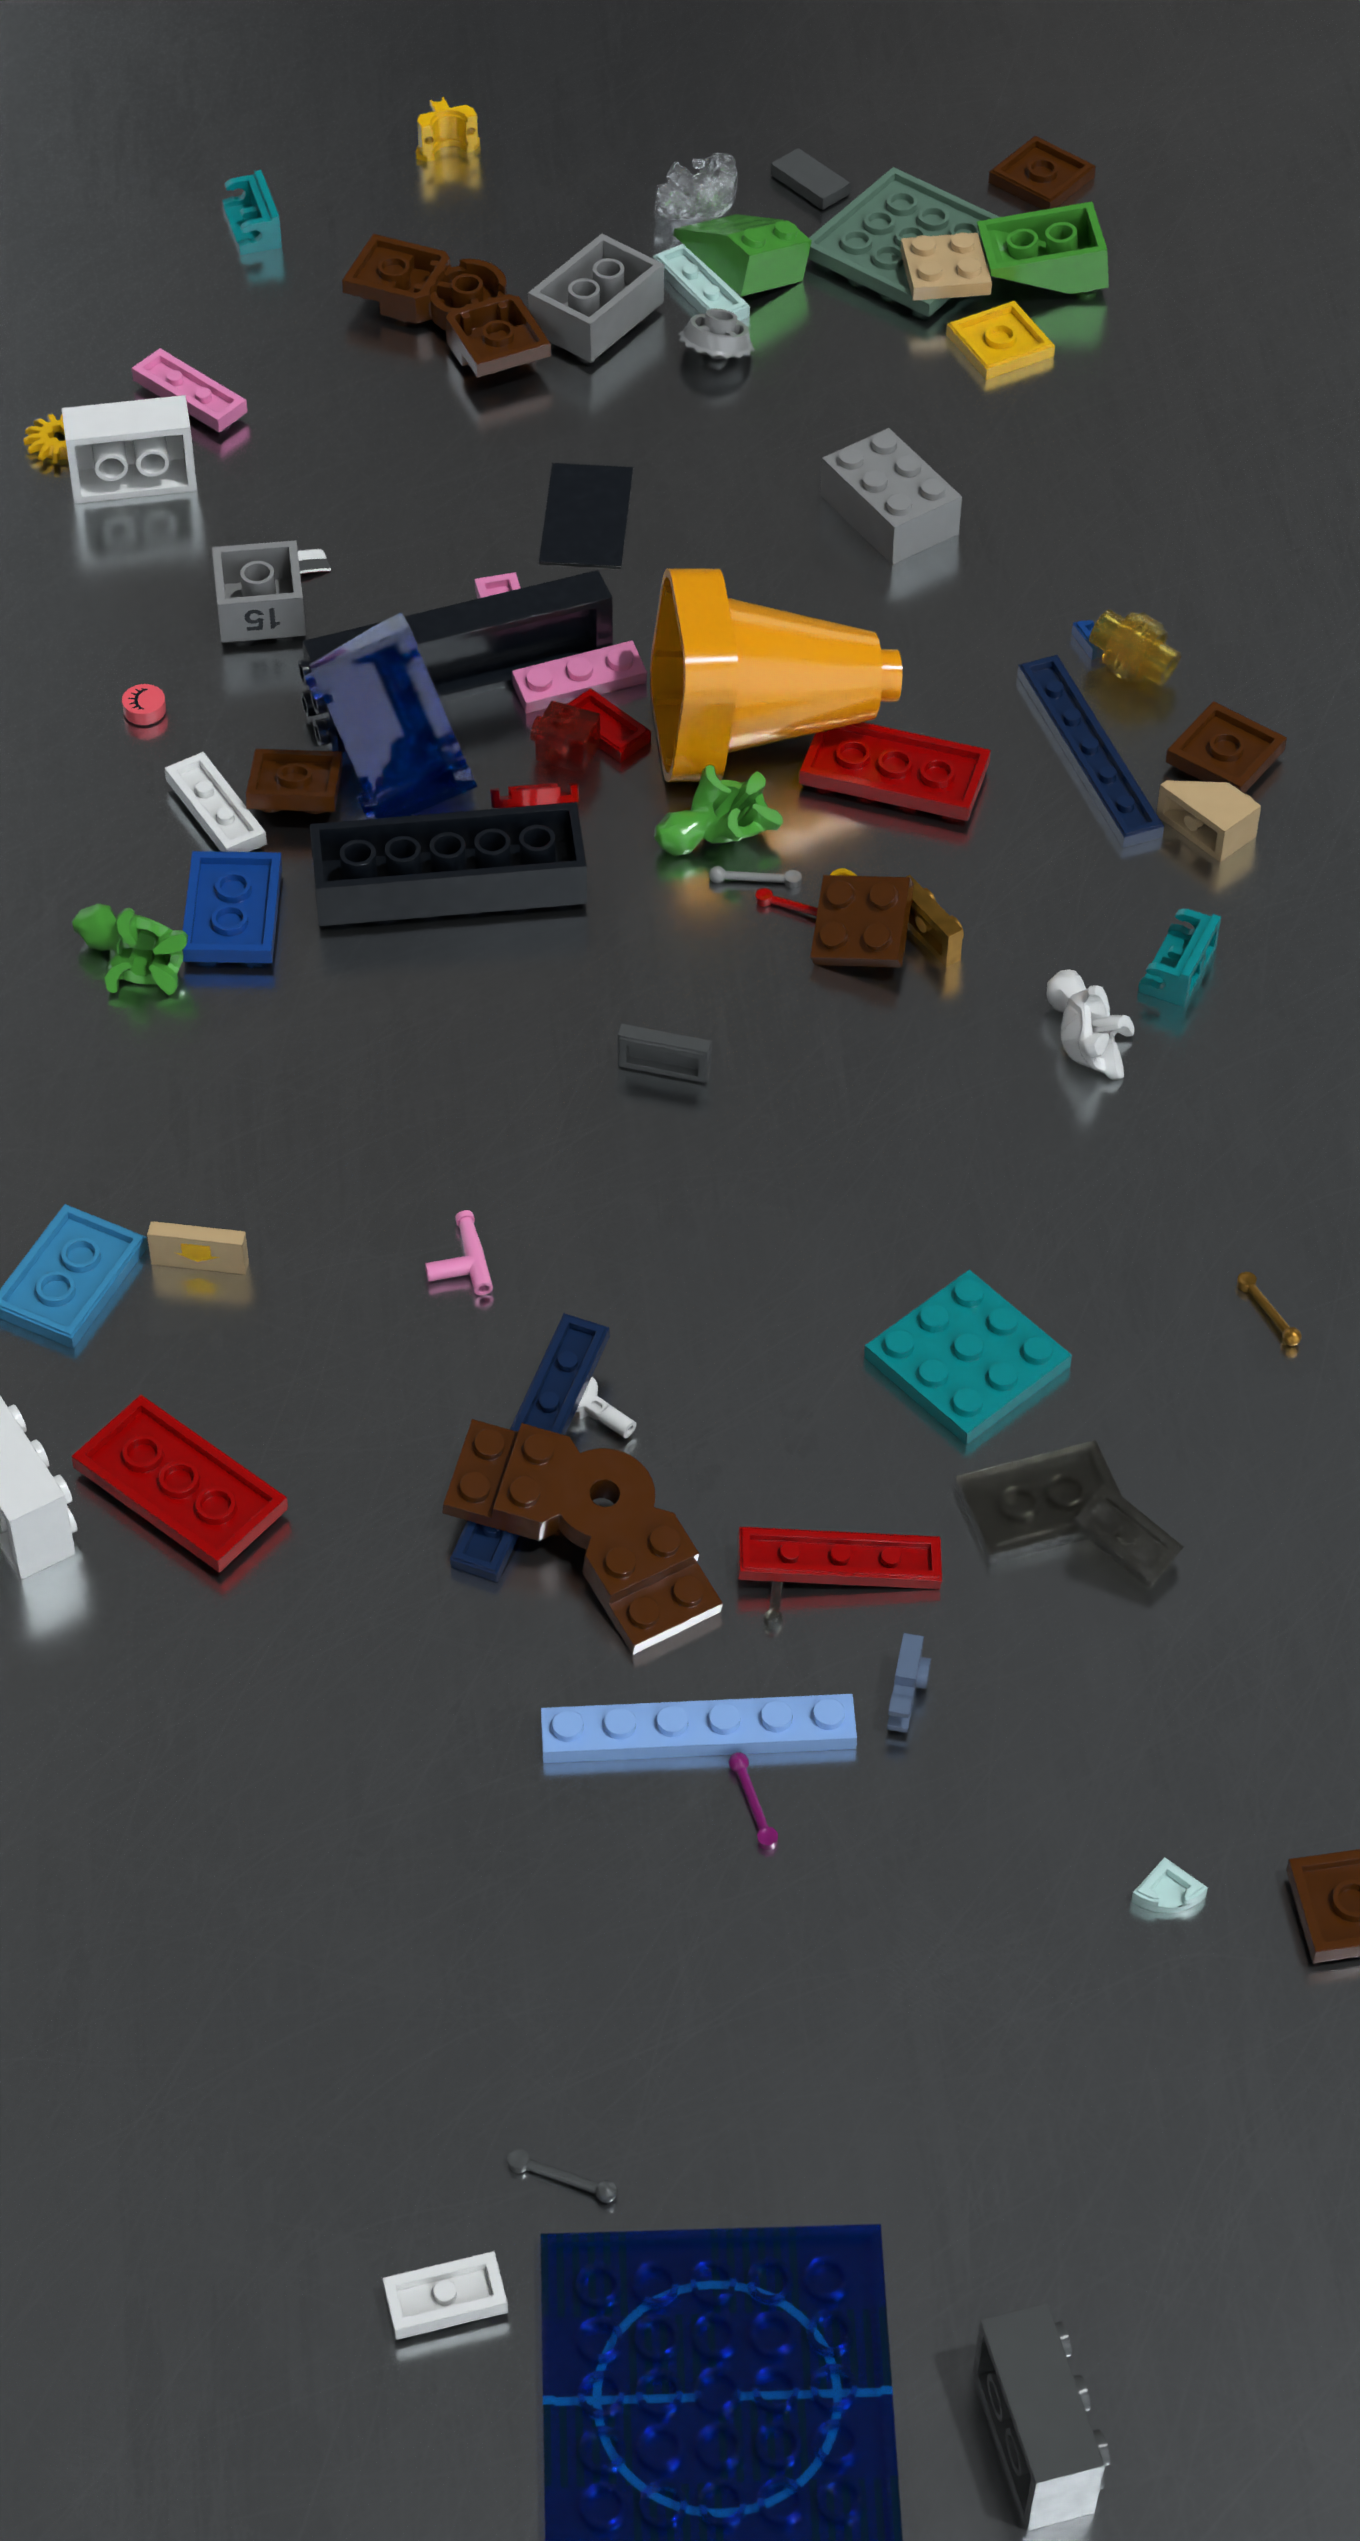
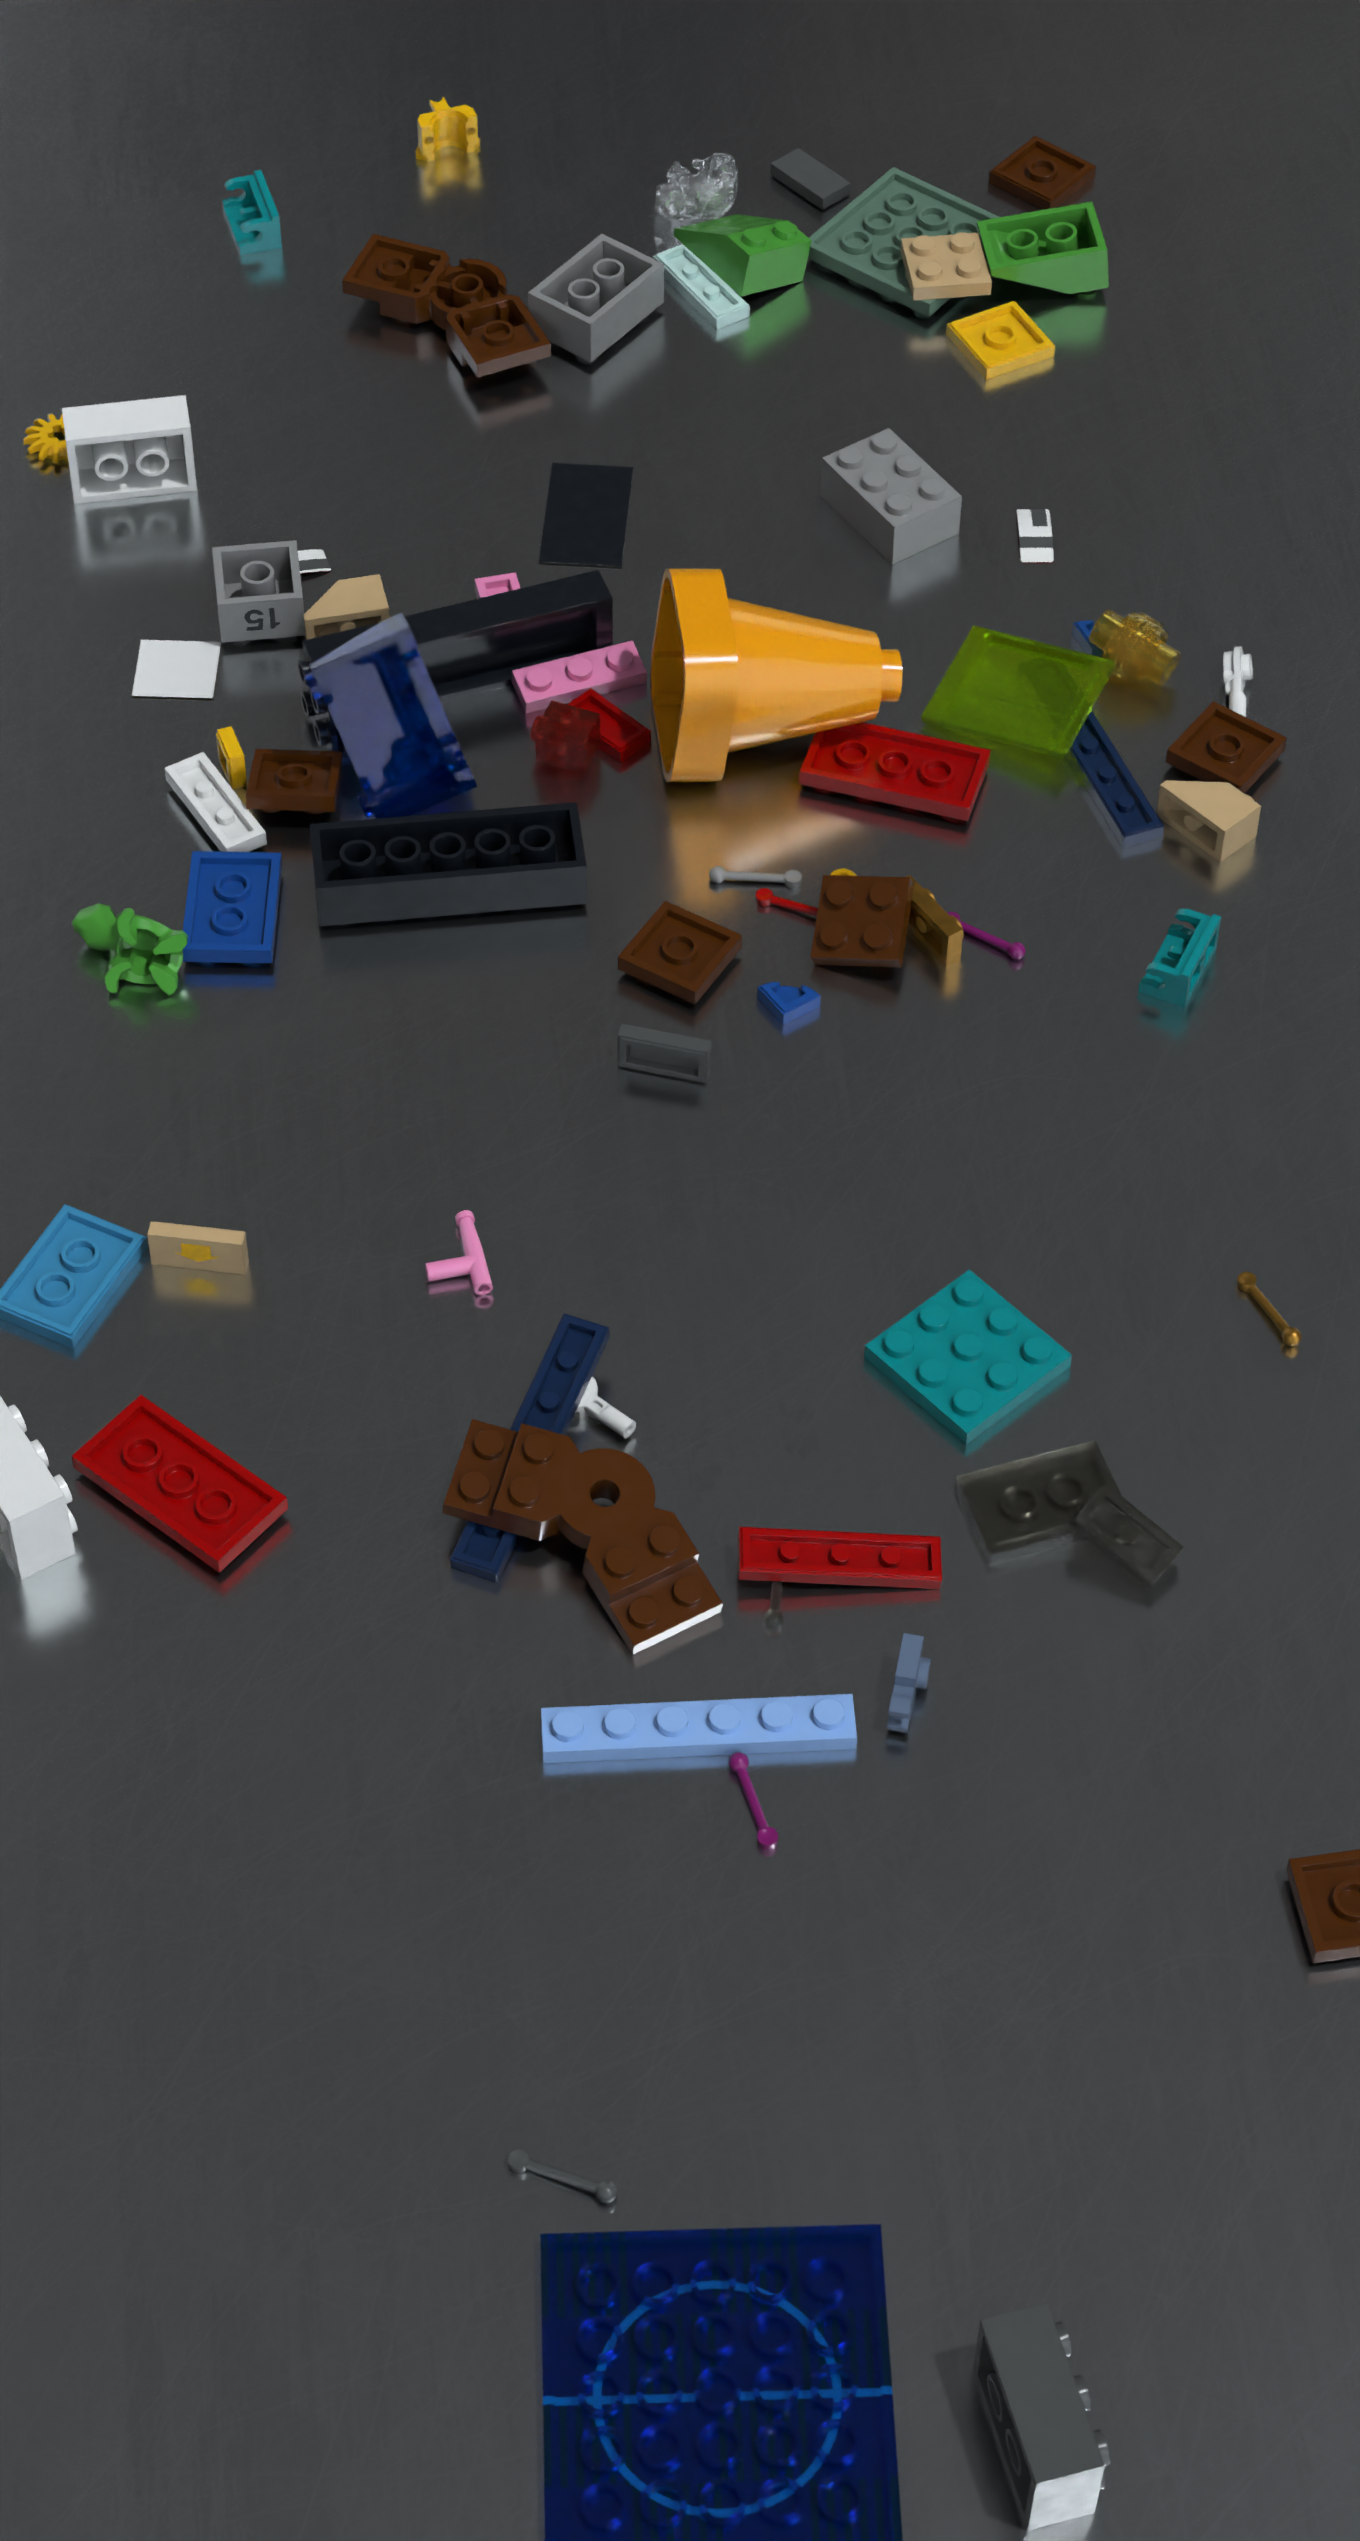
(144, 704): coral tile -> none
(176, 669): none -> white sticker
(205, 397): bright pink plate -> none
(231, 757): none -> yellow tile
(347, 606): none -> tan slope
(445, 2295): white plate -> none
(534, 795): red plate -> none
(680, 952): none -> reddish brown plate
(717, 335): light grey piece -> none
(719, 814): bright green animal -> none
(787, 1001): none -> blue tile
(1016, 950): none -> magenta hinge
(1018, 691): none -> clear neon green piece
(1035, 535): none -> white sticker
(1087, 1023): white animal -> none
(1168, 1890): light aqua tile -> none
(1237, 669): none -> white plate

